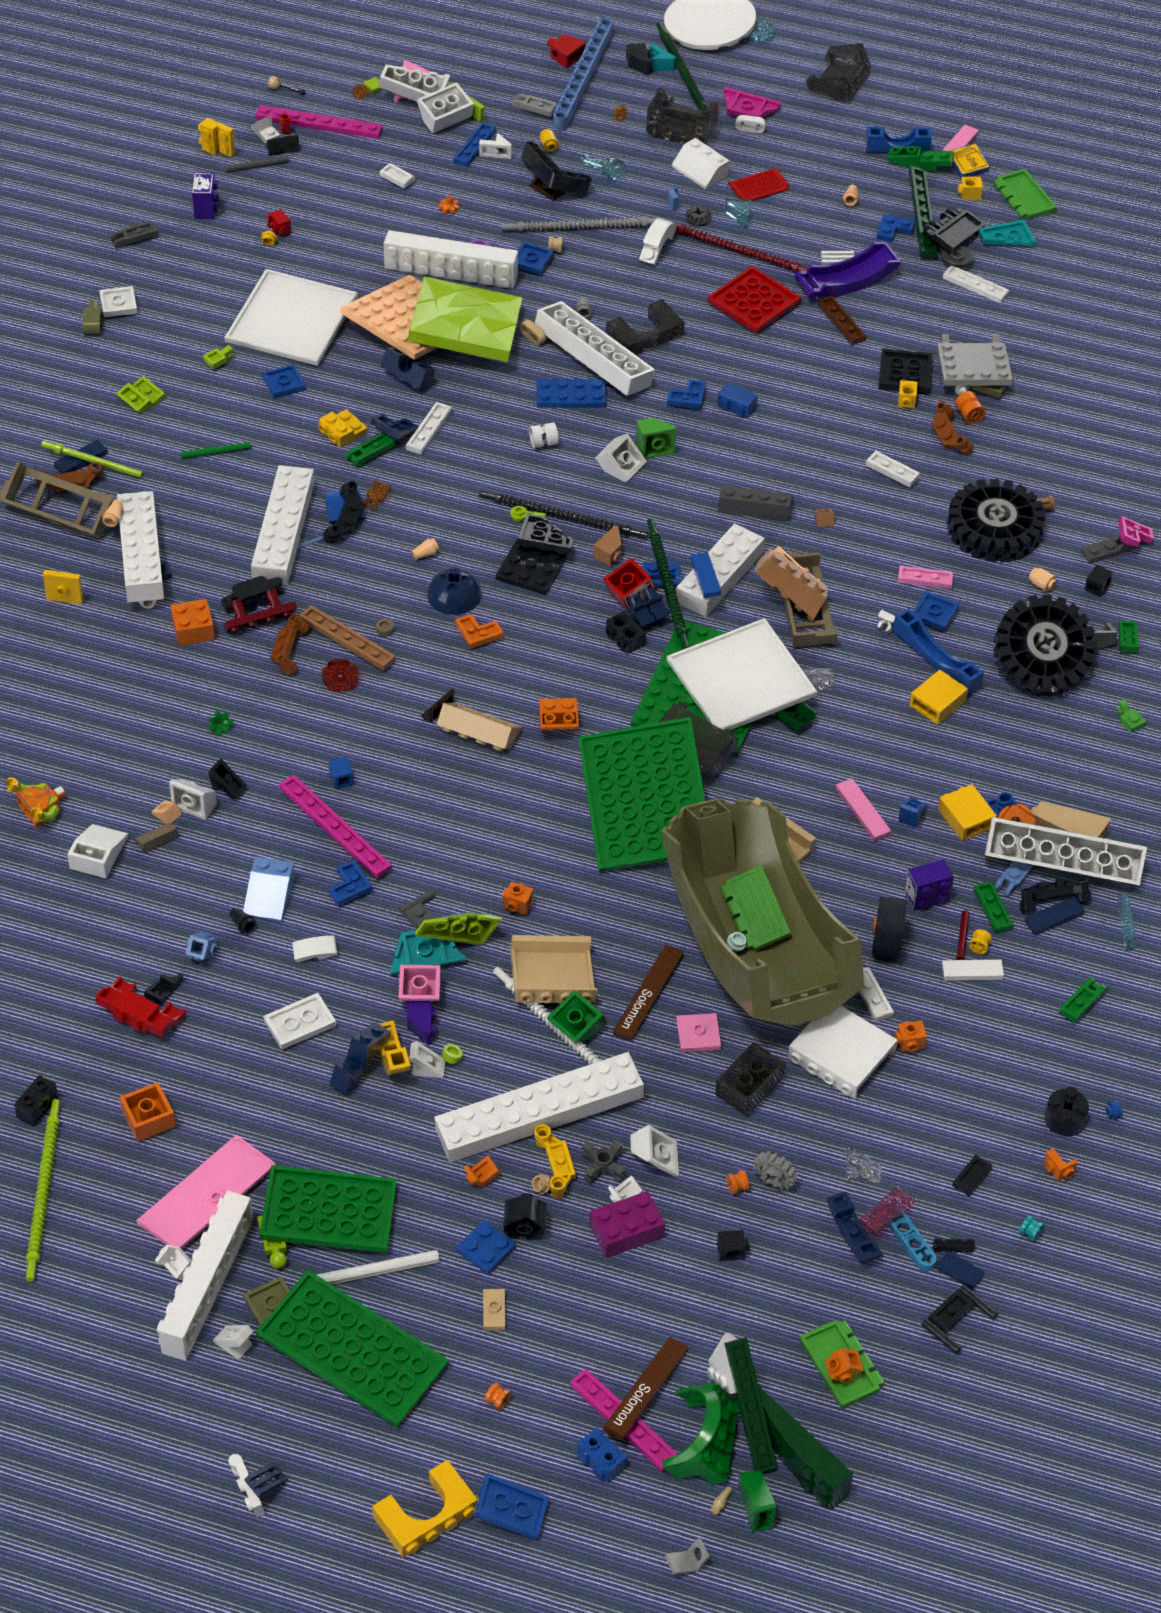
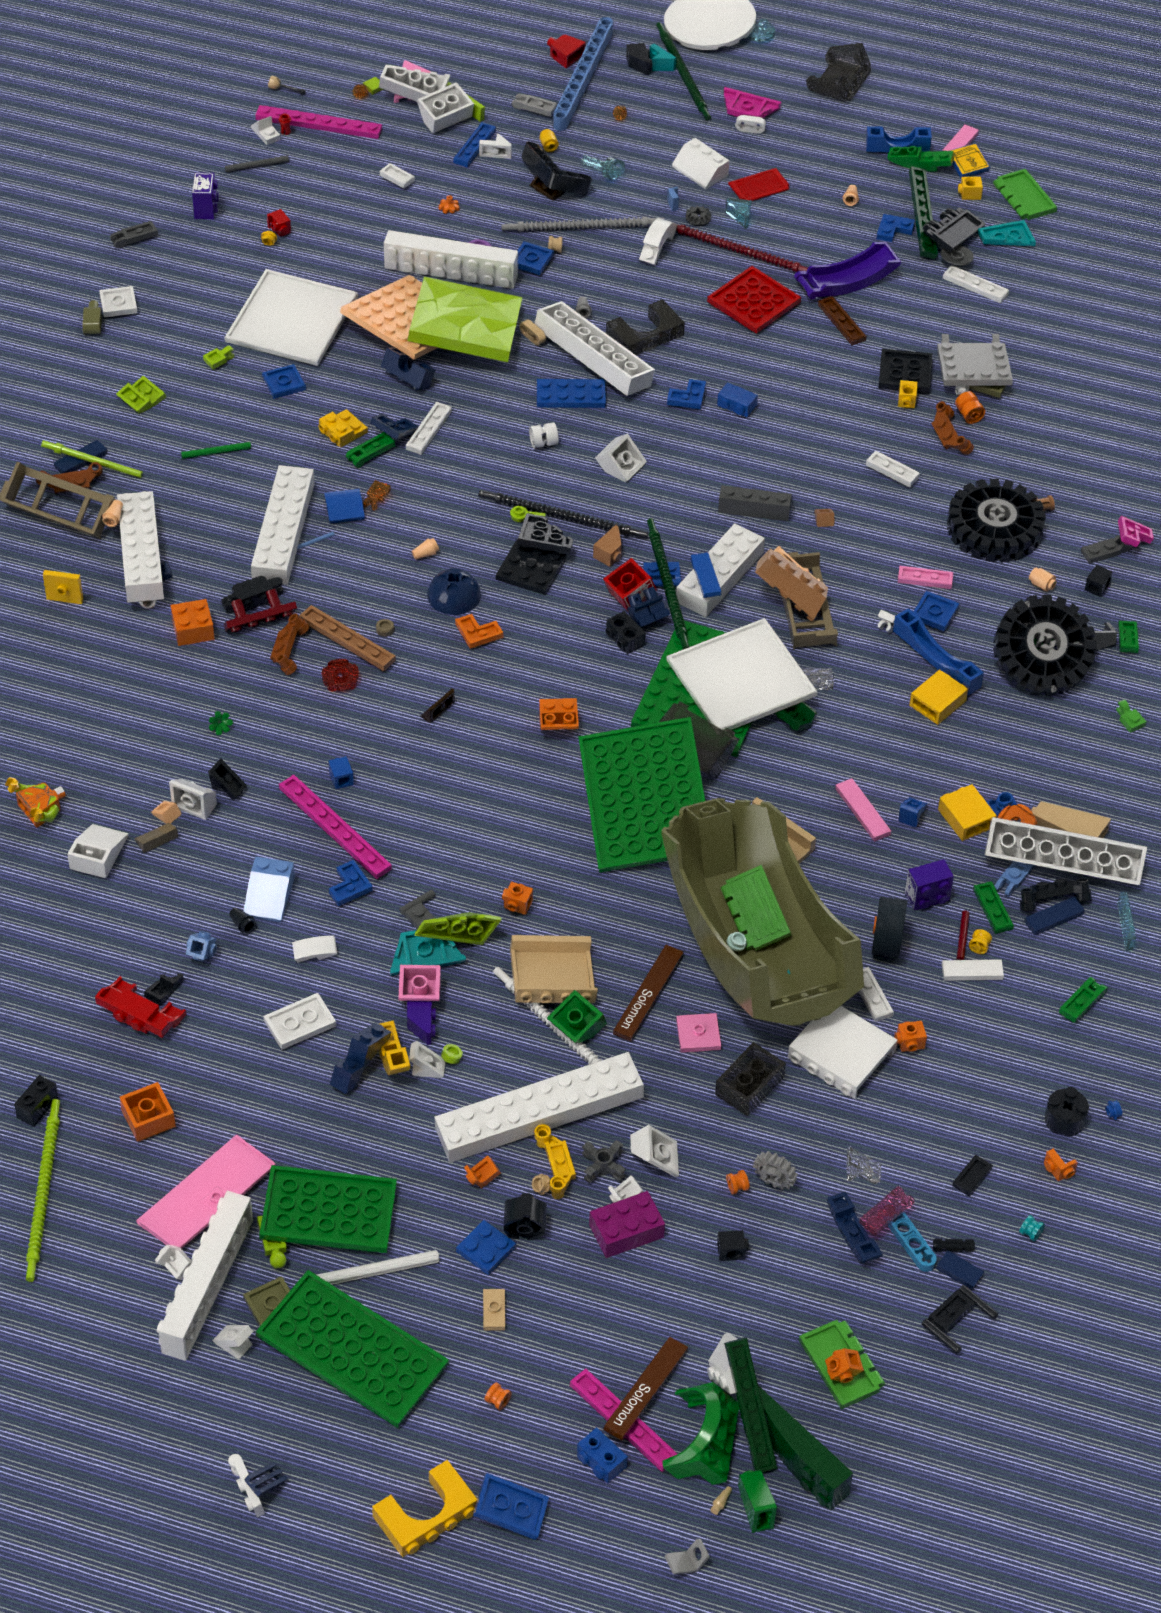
(216, 137): yellow plate -> none
(283, 145): black hinge -> none
(348, 515): black plate -> none
(478, 725): tan slope -> none
(655, 438): bright green slope -> none
(680, 122): clear smoke windscreen -> none
(831, 257): white tile -> none

